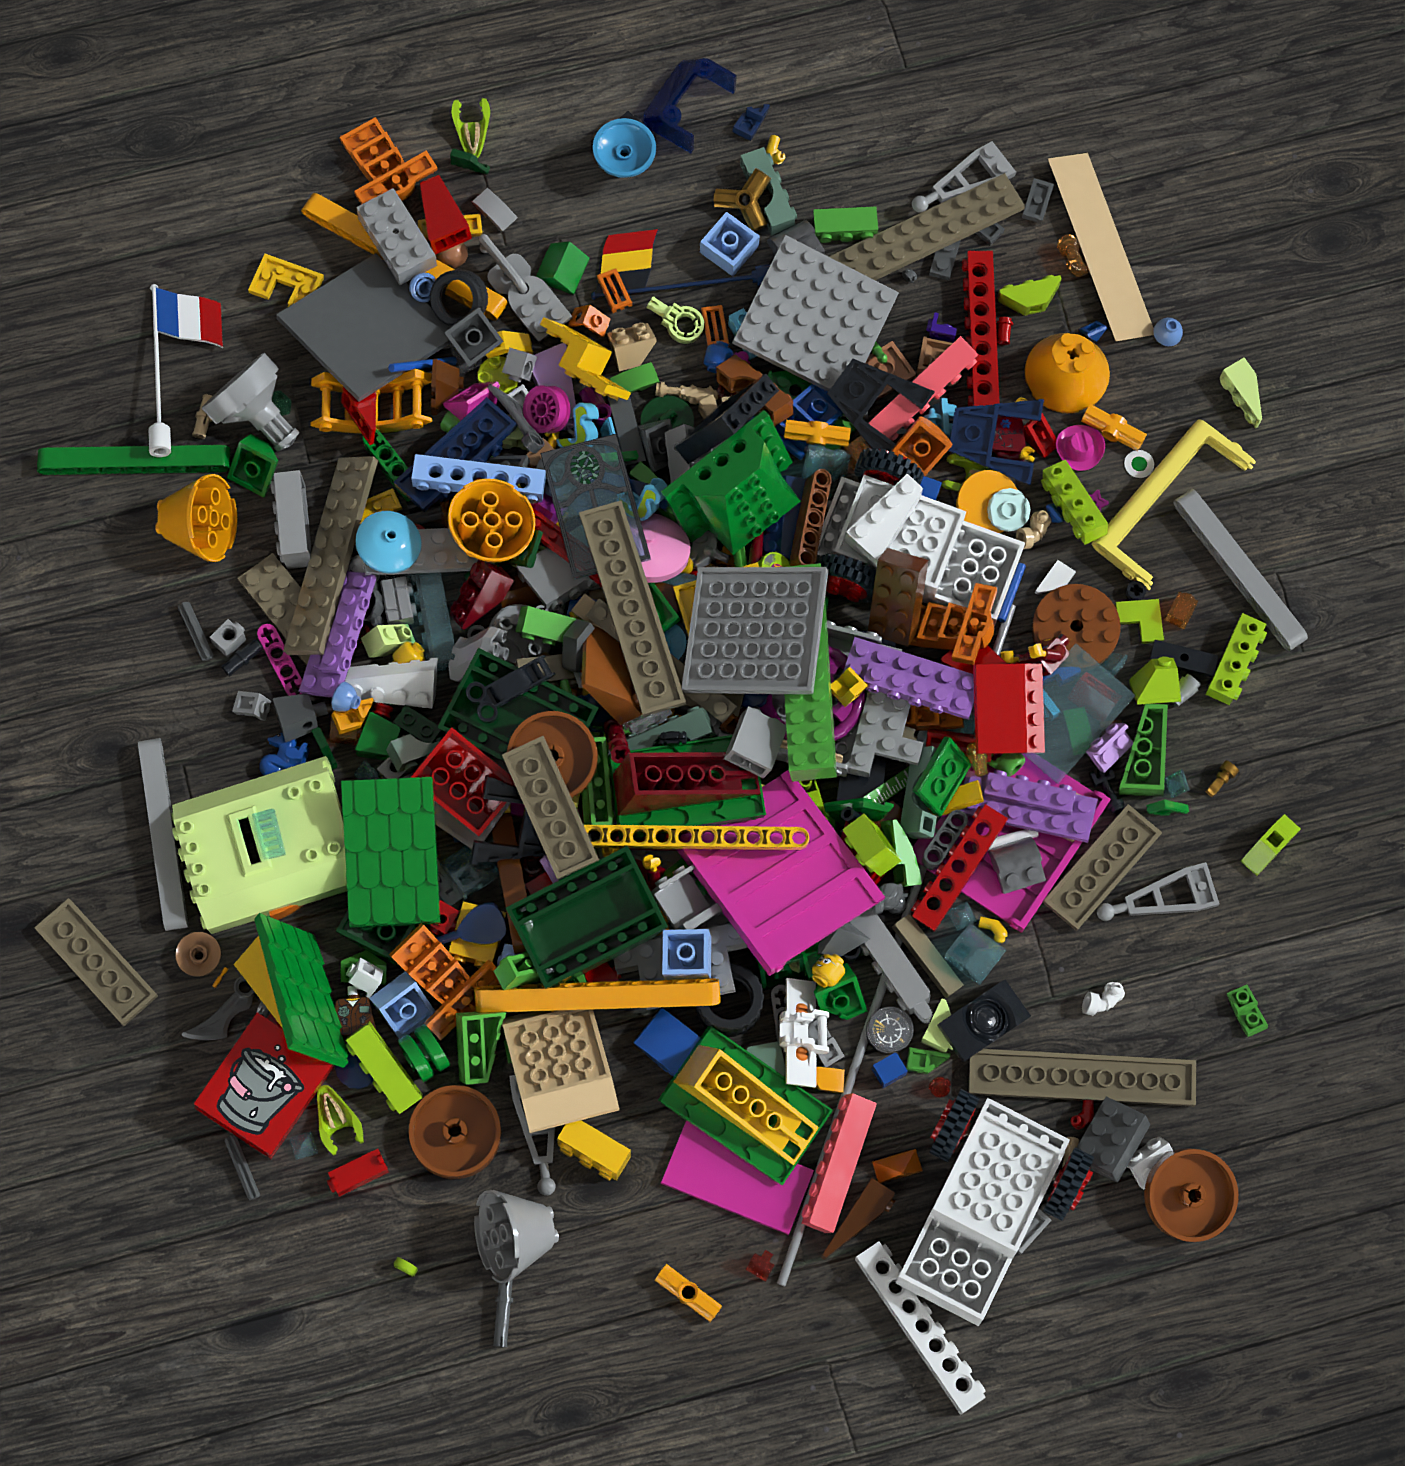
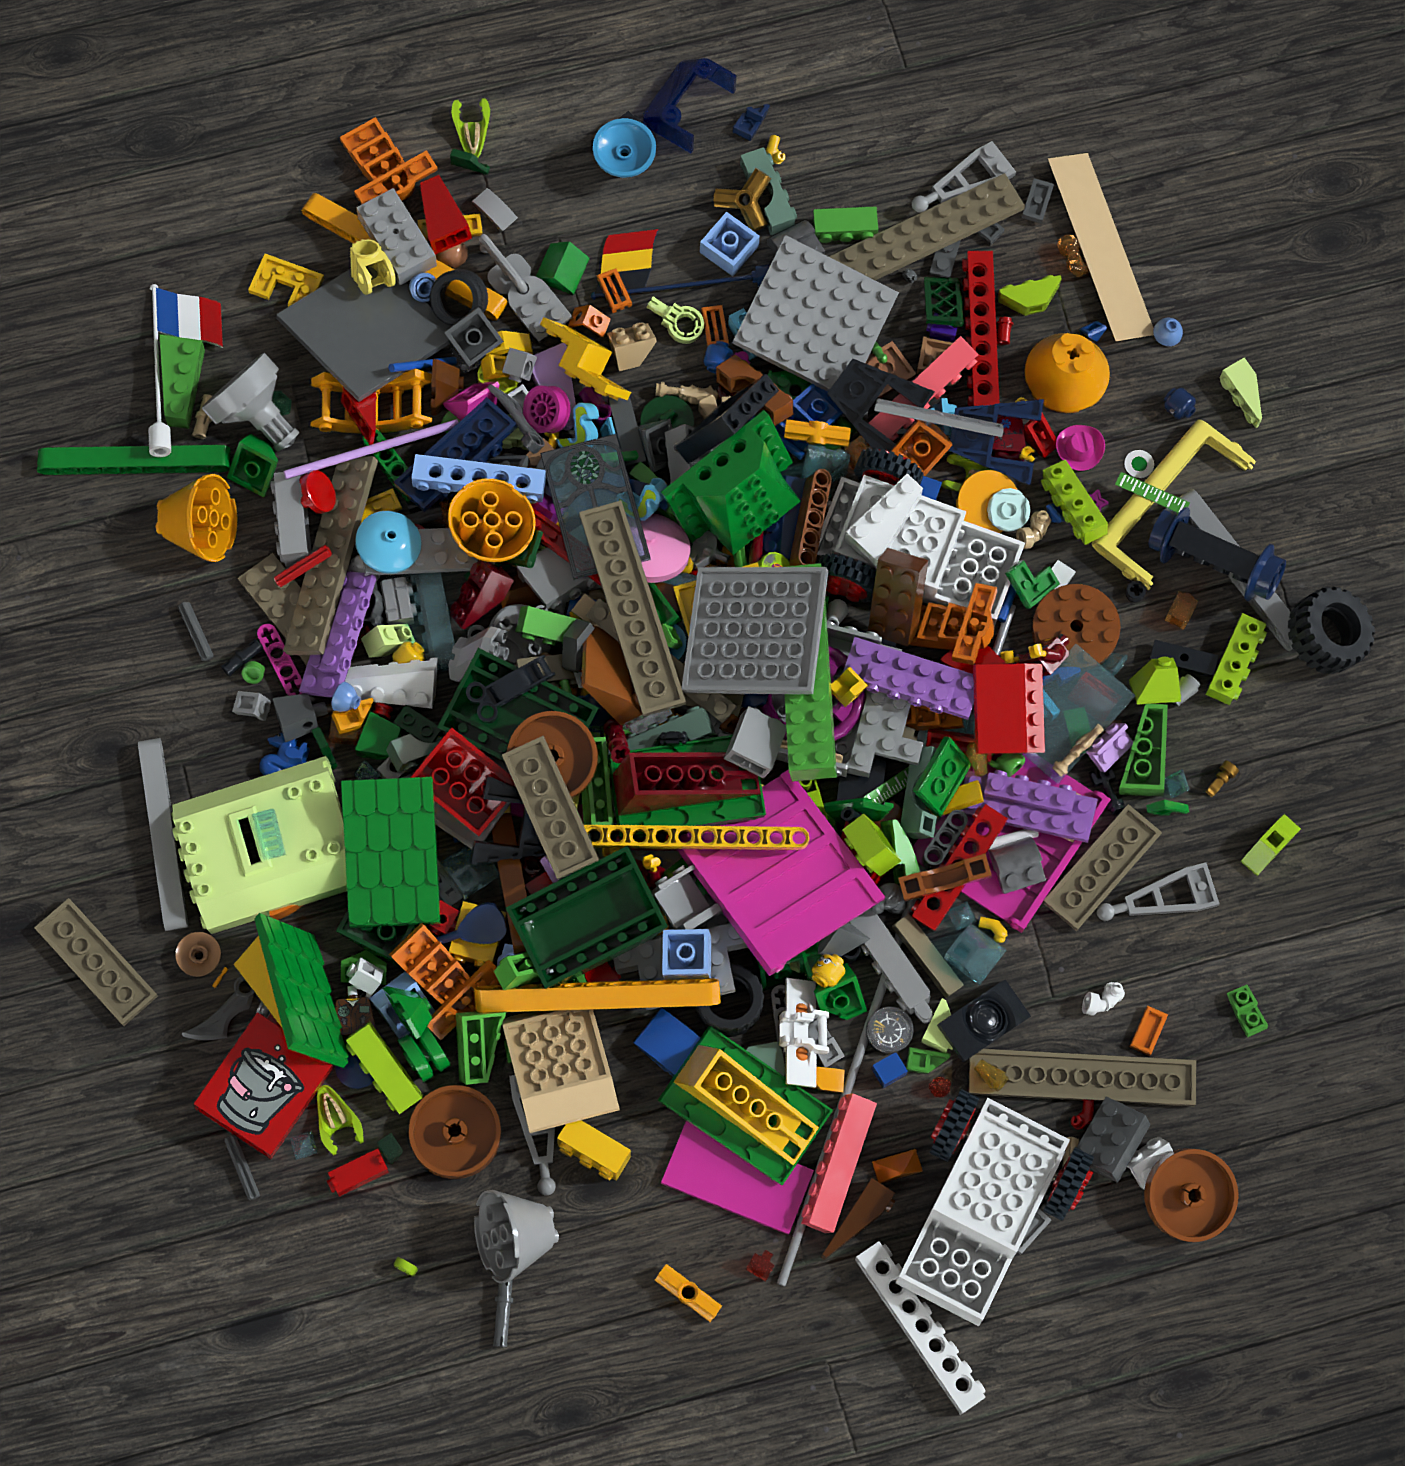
(180, 377): none -> bright green wedge
(227, 647): light grey brick -> none
(253, 672): none -> bright green tile
(302, 566): none -> red axle
(317, 492): none -> red tile
(369, 254): none -> light yellow piece
(370, 449): none -> lavender piece
(390, 1148): none -> clear green slope
(410, 1009): none -> green slope
(493, 366): none -> yellow slope
(637, 378): bright green slope -> none
(672, 637): none -> bright green tile
(837, 611): none -> white cone
(939, 417): none -> light grey tile
(943, 284): none -> dark green window
(945, 878): none -> dark orange arch
(993, 1076): none -> clear yellow cone
(1029, 587): none -> green tile
(1082, 744): none -> tan piece
(1114, 427): light orange piece -> none
(1145, 613): lime tile -> none
(1148, 1030): none -> orange tile
(1151, 492): none -> bright green sticker
(1174, 535): none -> brick
(1180, 403): none -> dark blue head
(1348, 616): none -> black tyre

